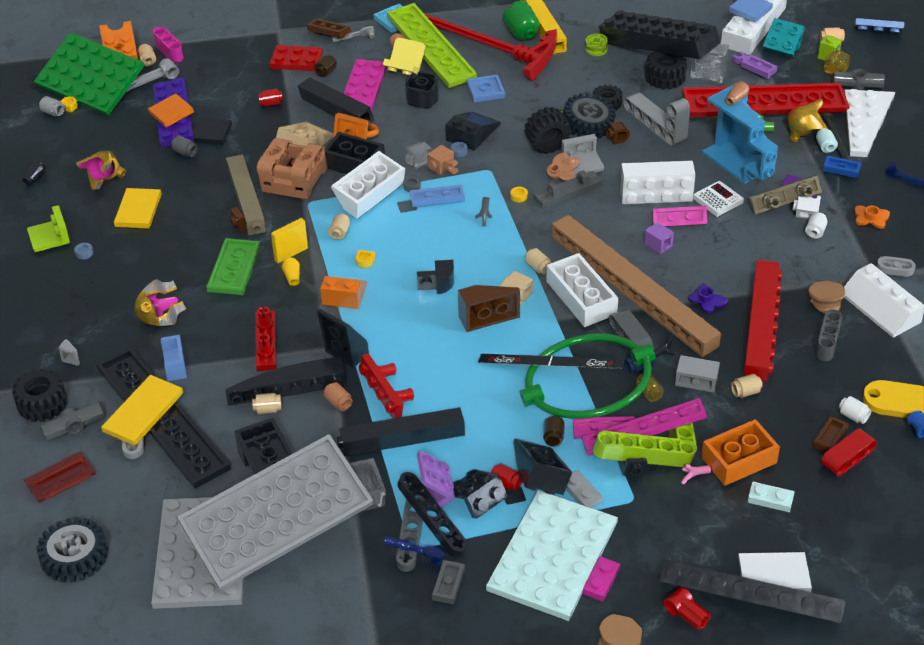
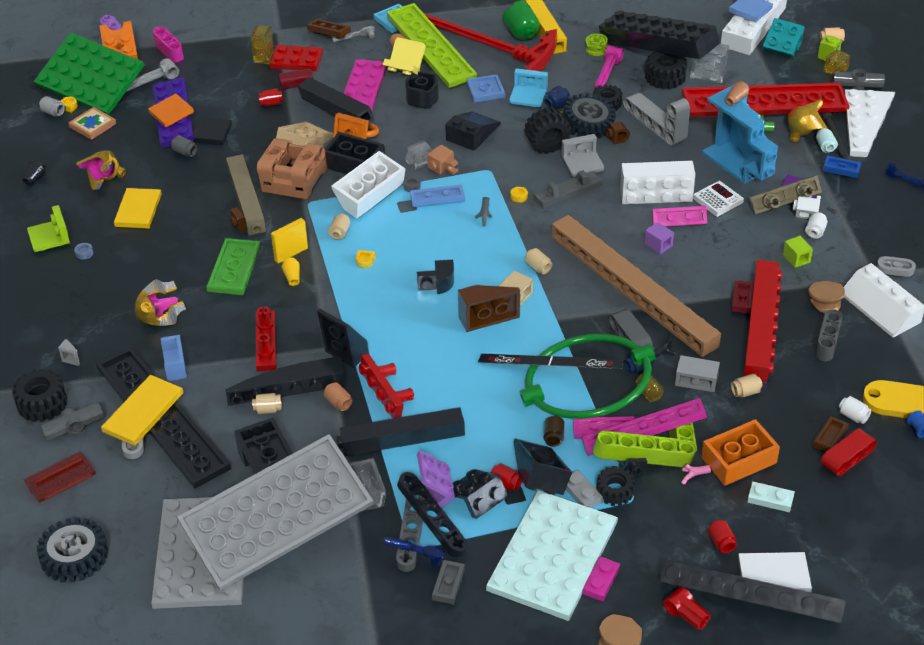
(92, 123): none -> tile
(111, 22): none -> medium lavender plate
(146, 54): tan brick -> none
(262, 44): none -> clear yellow brick
(293, 78): none -> dark red brick
(325, 65): dark brown brick -> none
(342, 292): orange slope -> none
(460, 149): sand blue tile -> none
(529, 88): none -> medium azure bracket
(557, 97): none -> dark blue head
(563, 167): nougat plate -> none
(581, 289): white brick -> none
(612, 56): none -> dark pink axle
(616, 476): none -> black tyre
(707, 298): dark purple animal -> none
(722, 536): none -> red brick
(742, 297): none -> dark red plate
(755, 64): medium lavender plate -> none
(797, 251): none -> lime brick
(871, 215): orange animal -> none
(879, 25): medium blue plate -> none

